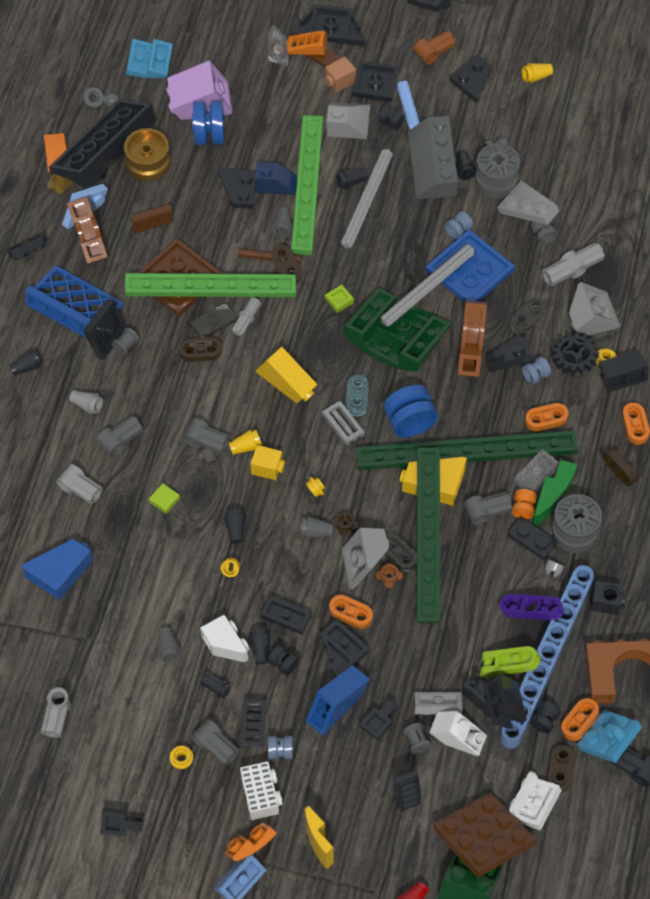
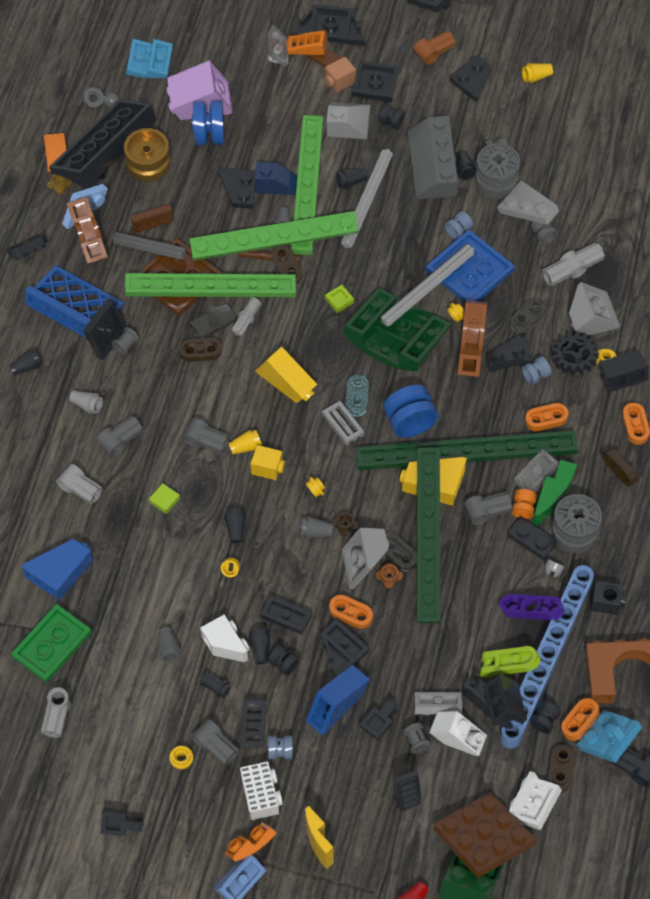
(51, 643): none -> green plate
(149, 245): none -> dark grey axle
(273, 235): none -> bright green plate
(408, 104): light blue axle -> none
(456, 312): none -> yellow plate

